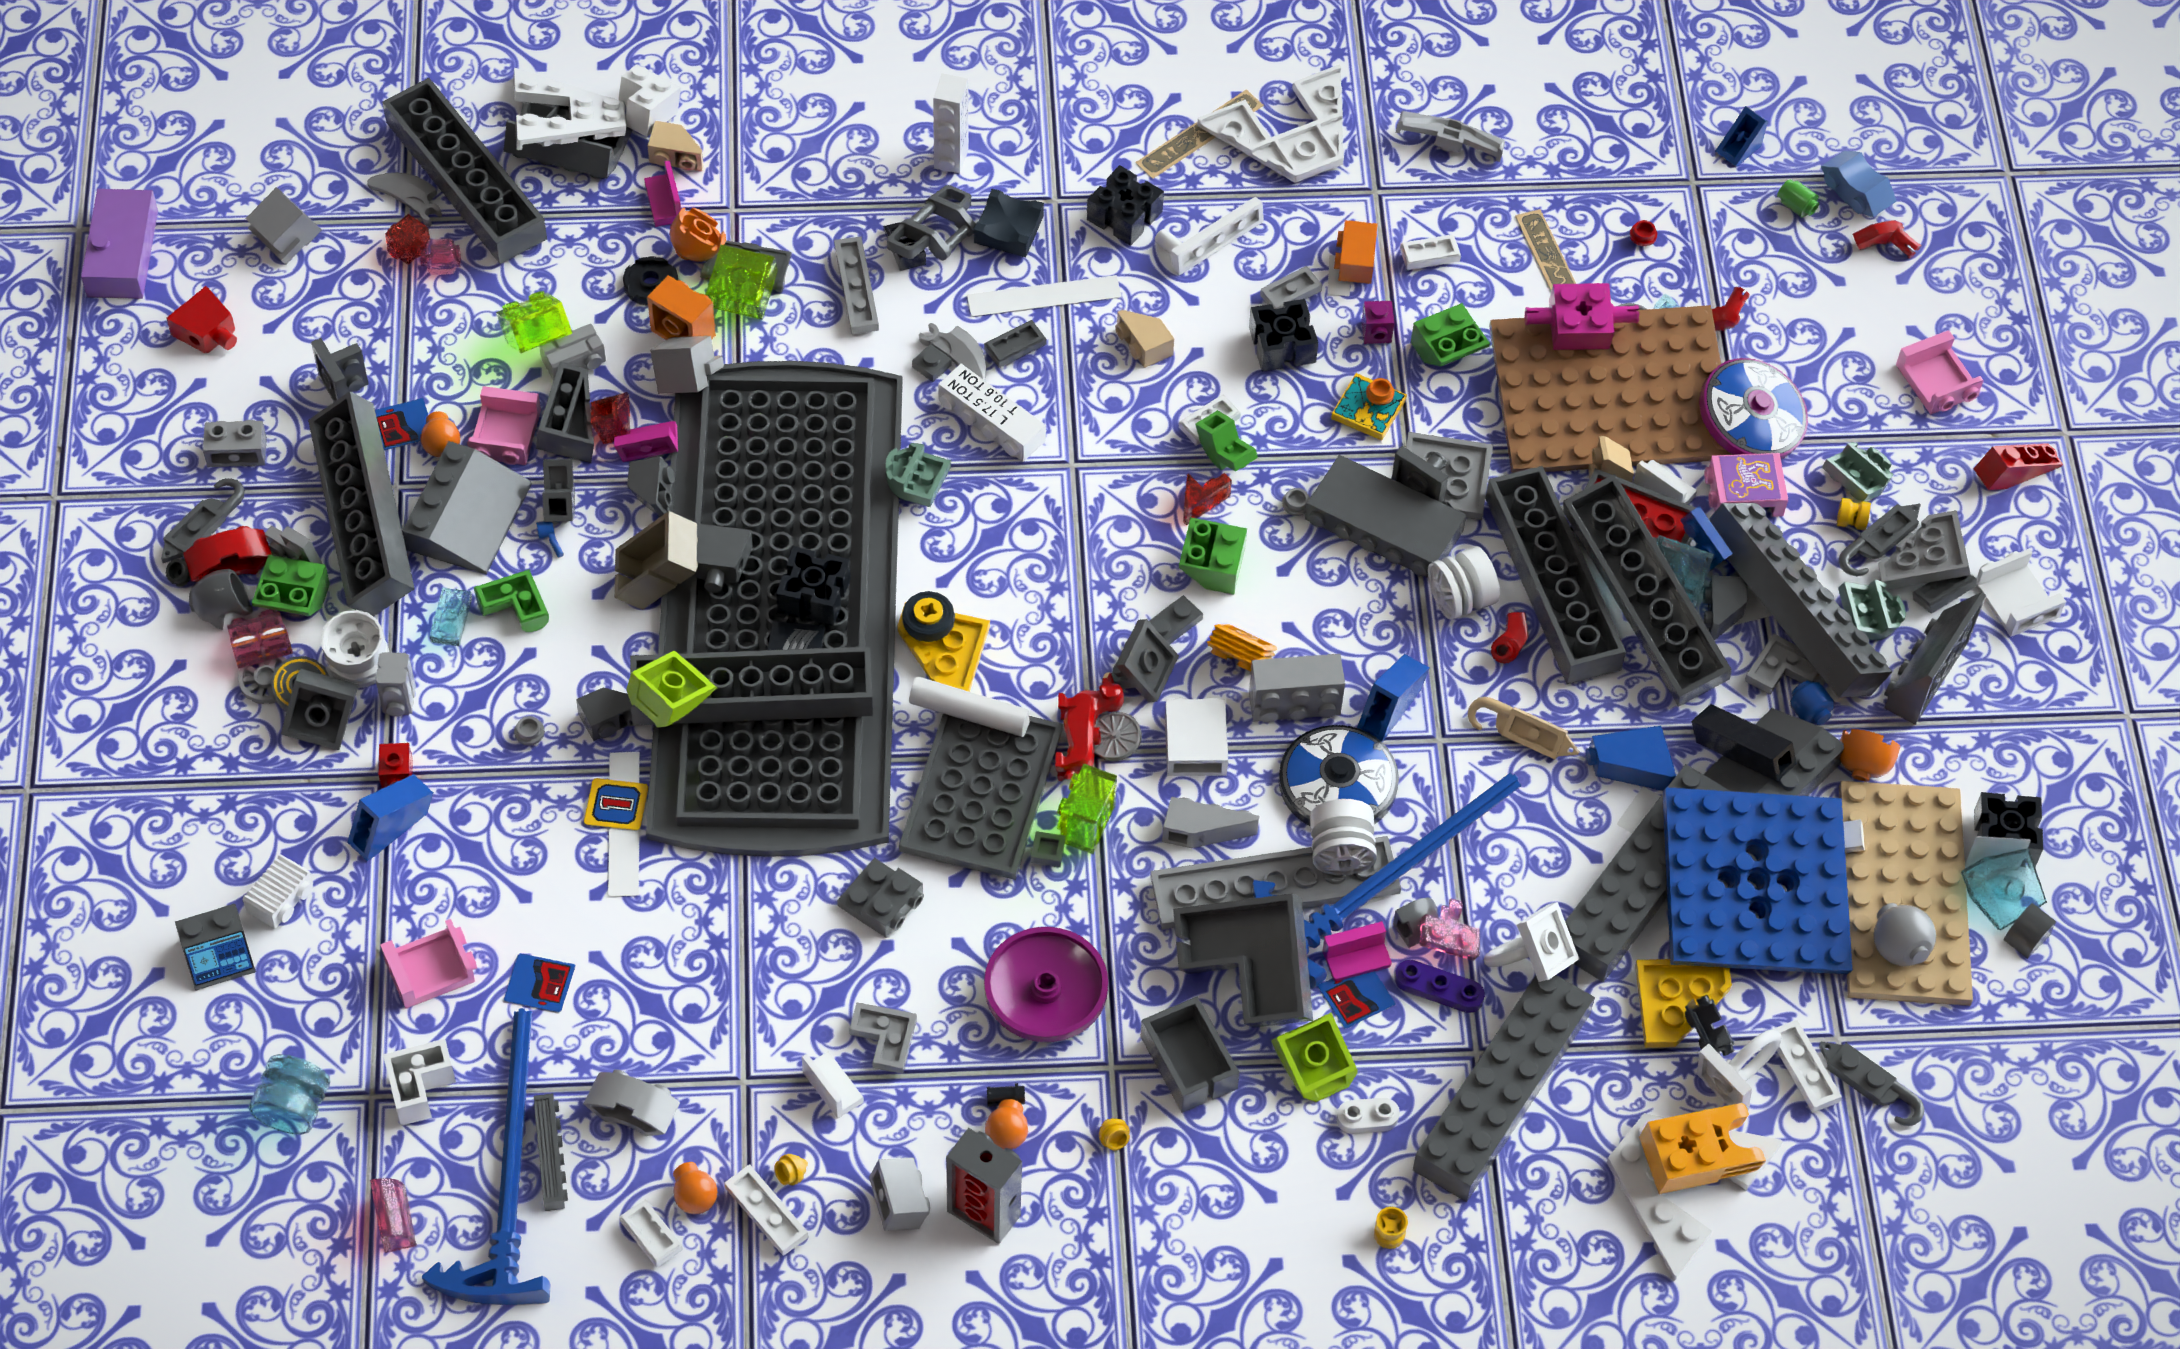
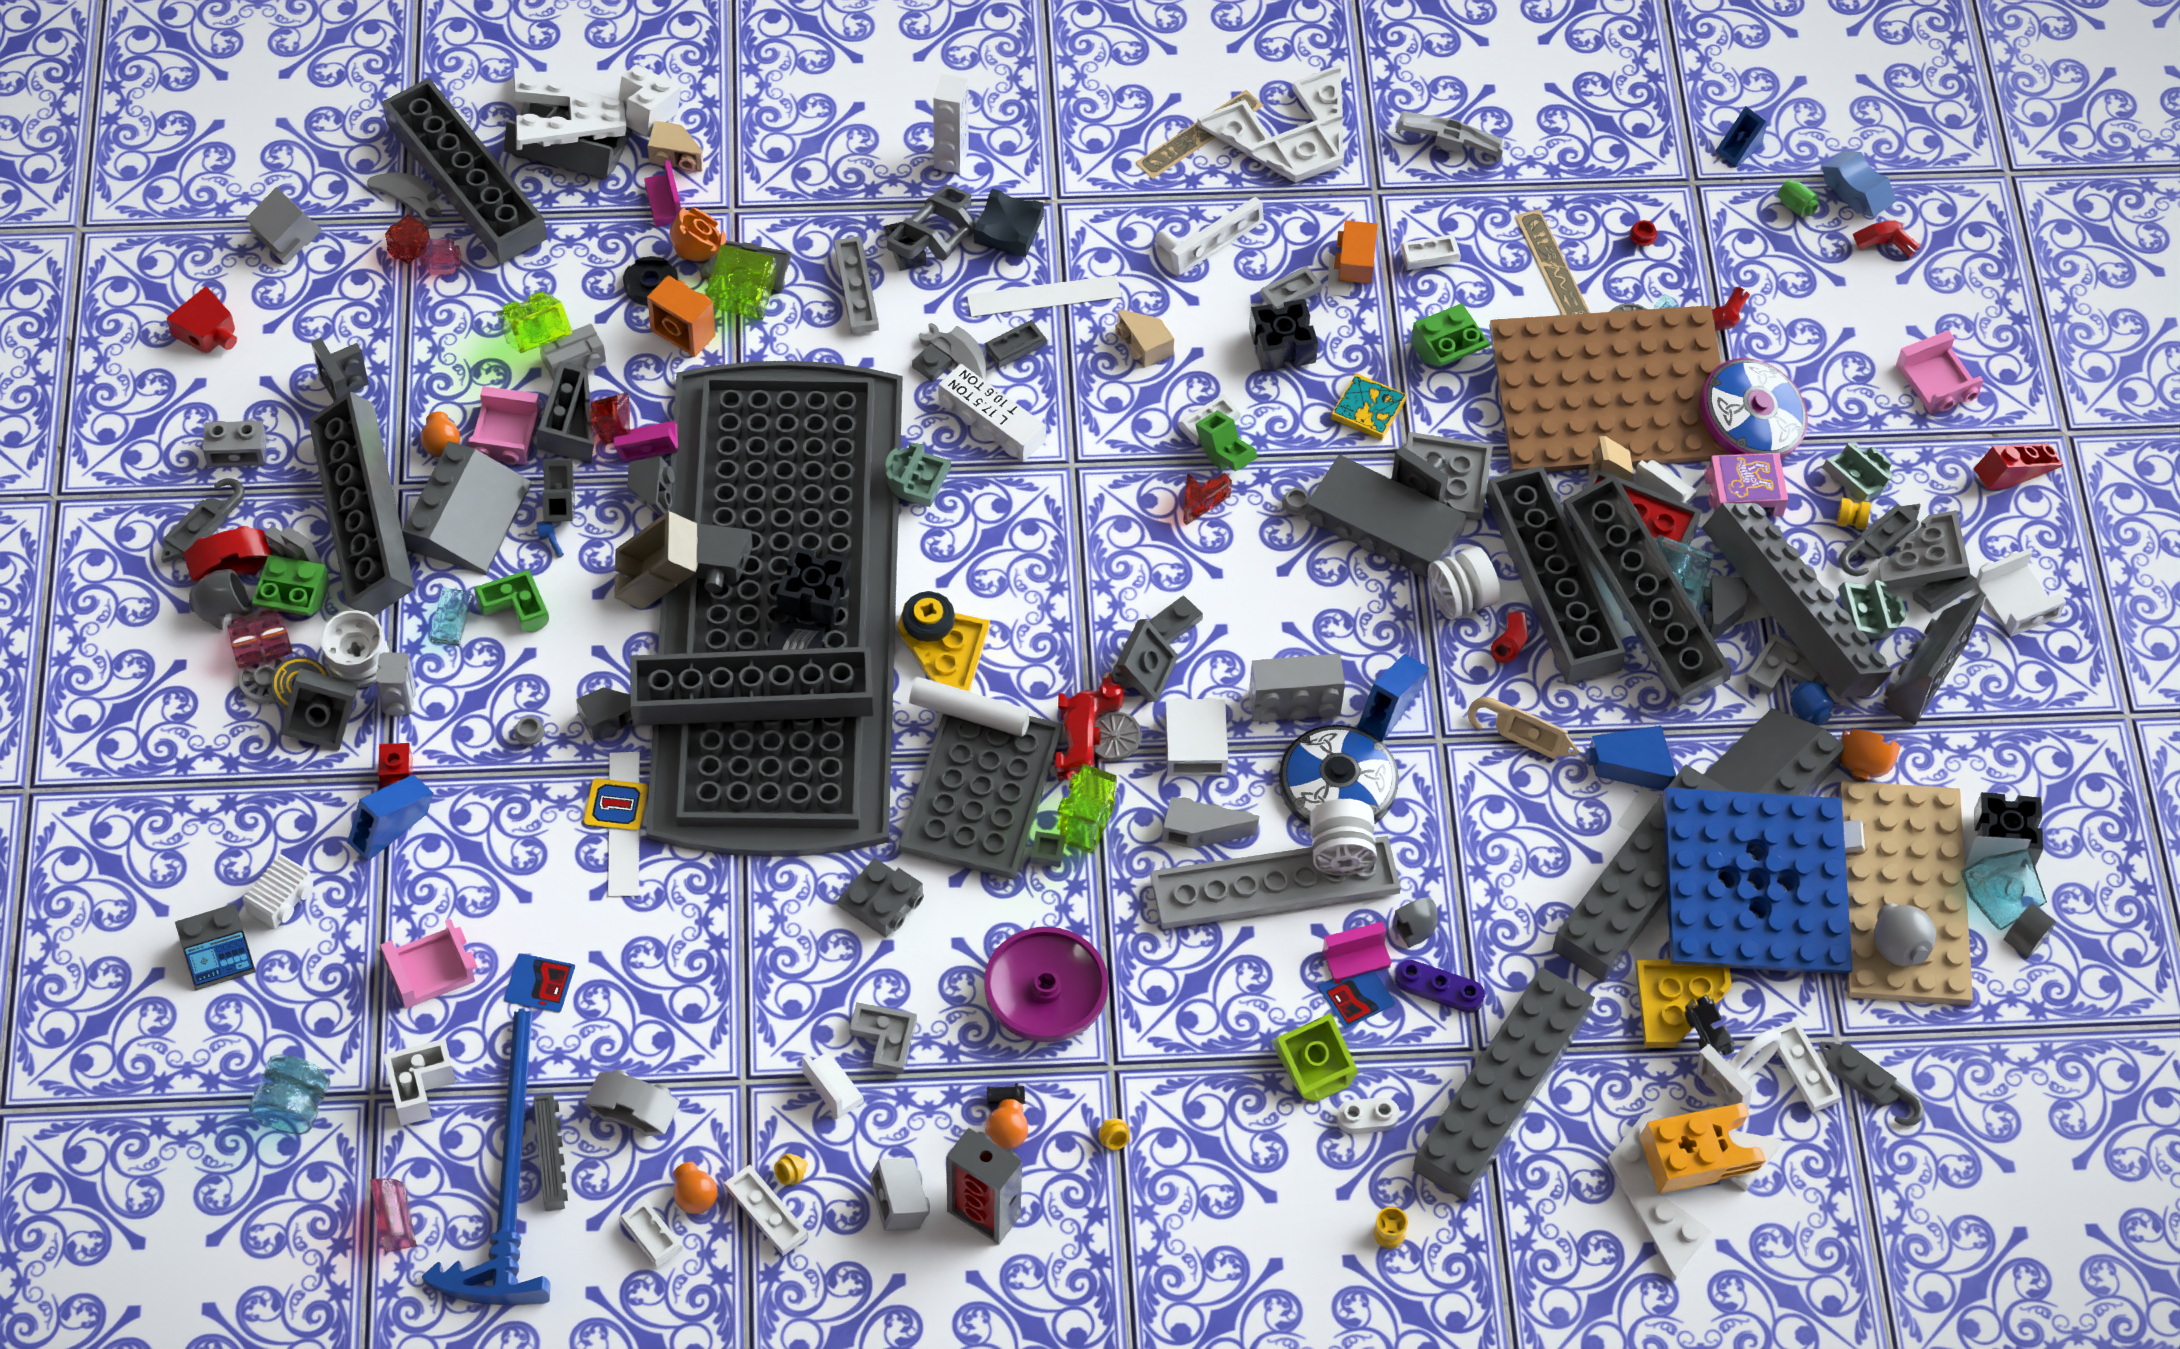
(119, 243): medium lavender brick -> none
(178, 572): pearl dark grey plate -> none
(401, 423): sticker -> none
(668, 689): lime slope -> none
(684, 363): light grey plate -> none
(1125, 205): black brick -> none
(1189, 1054): dark grey piece -> none
(1213, 554): bright green slope -> none
(1235, 643): light orange brick -> none
(1260, 939): dark grey piece -> none
(1333, 916): blue piece -> none
(1377, 322): magenta brick -> none
(1380, 391): orange plate -> none
(1448, 935): clear pink plate -> none
(1543, 940): white tile -> none
(1581, 316): dark pink brick -> none
(1706, 536): blue plate -> none
(1744, 742): black brick -> none

